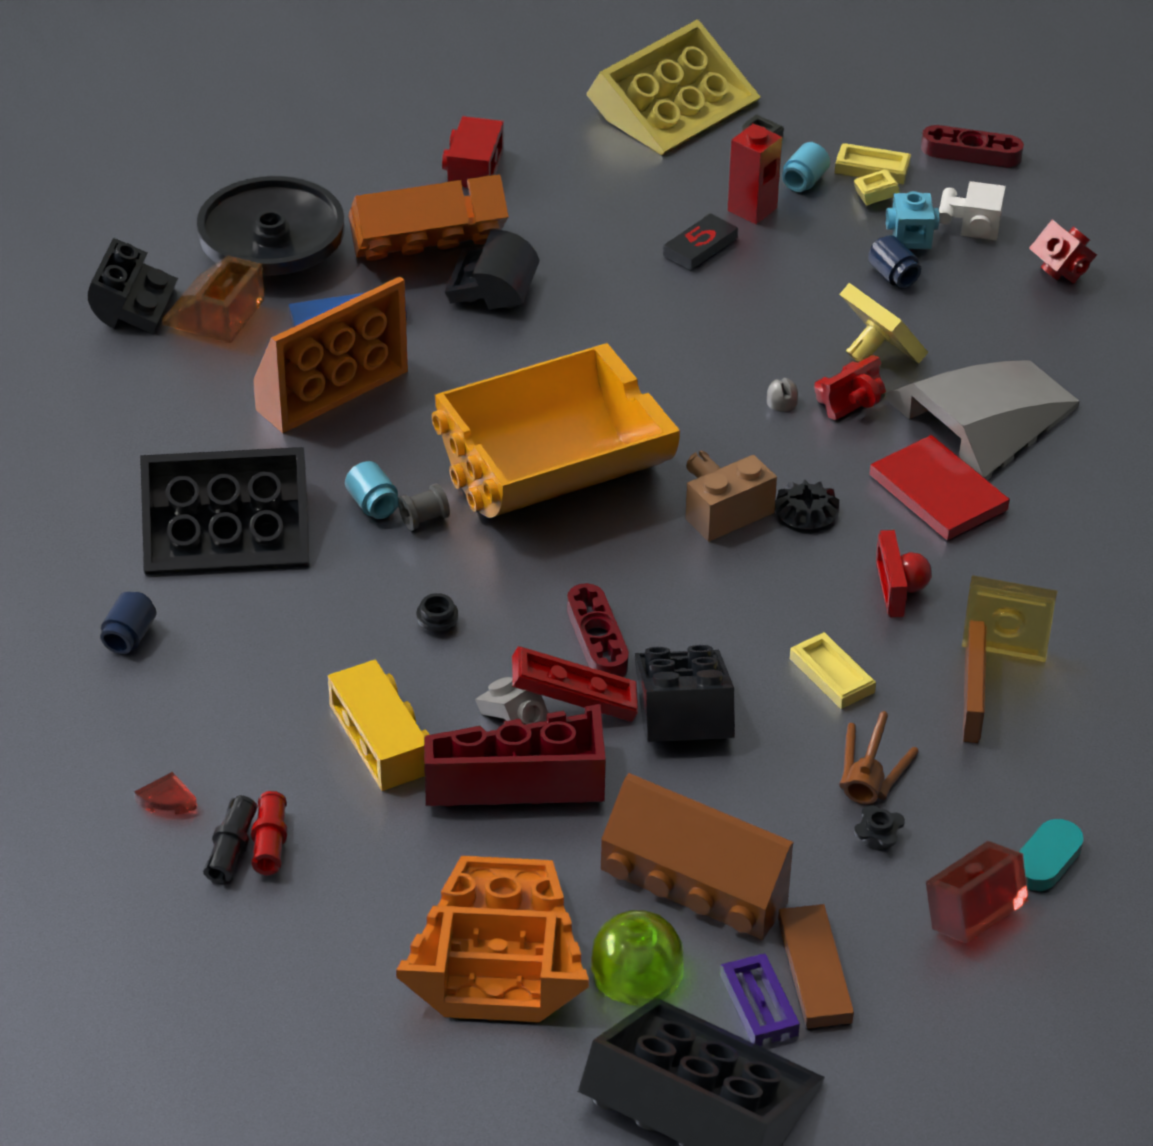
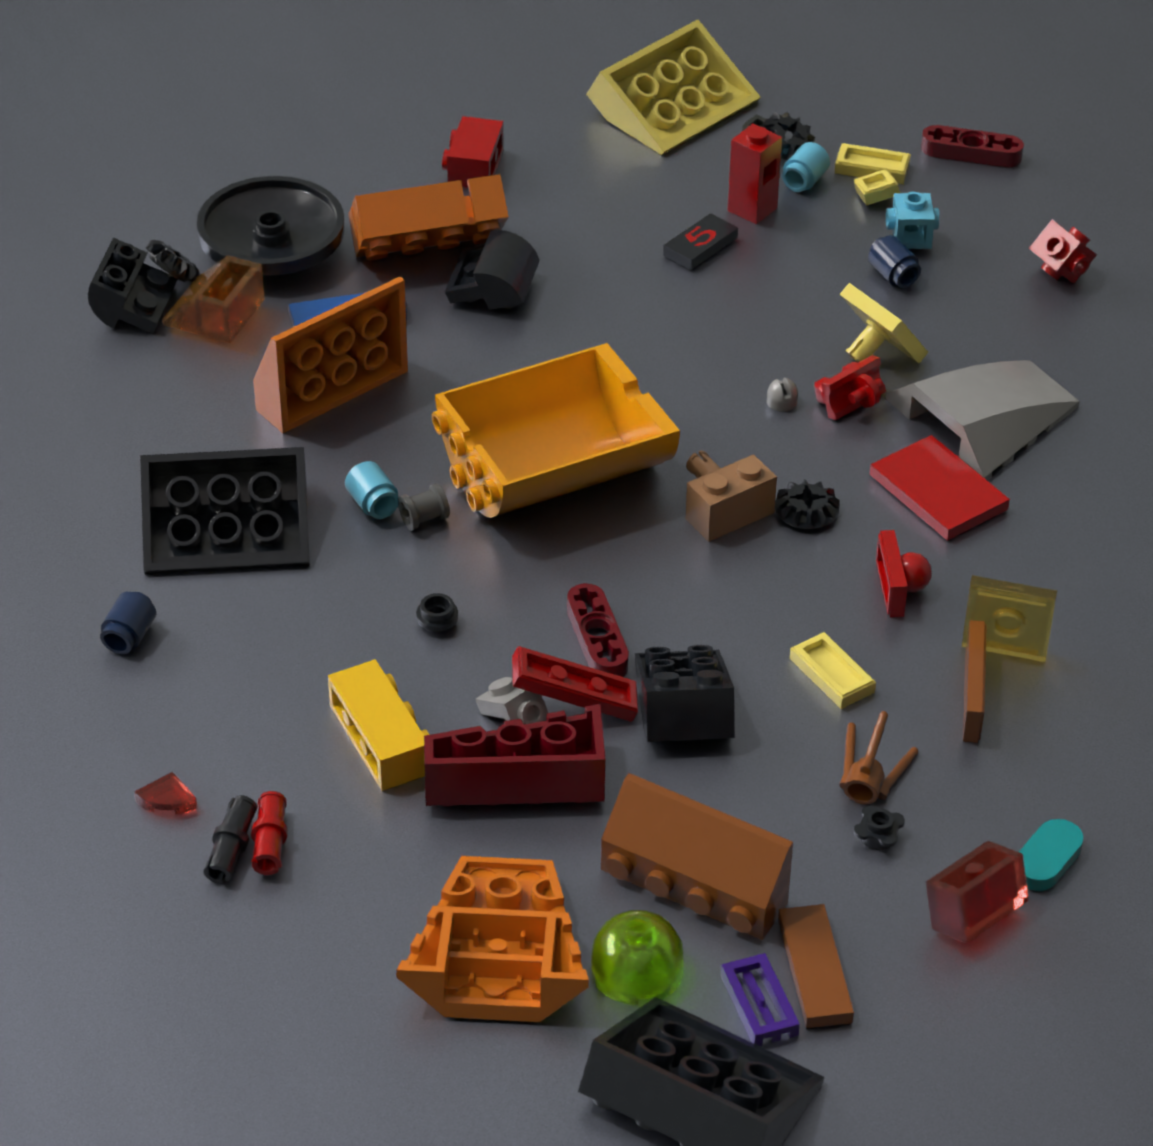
(172, 261): none -> black gear
(781, 124): none -> black gear
(979, 210): white brick -> none

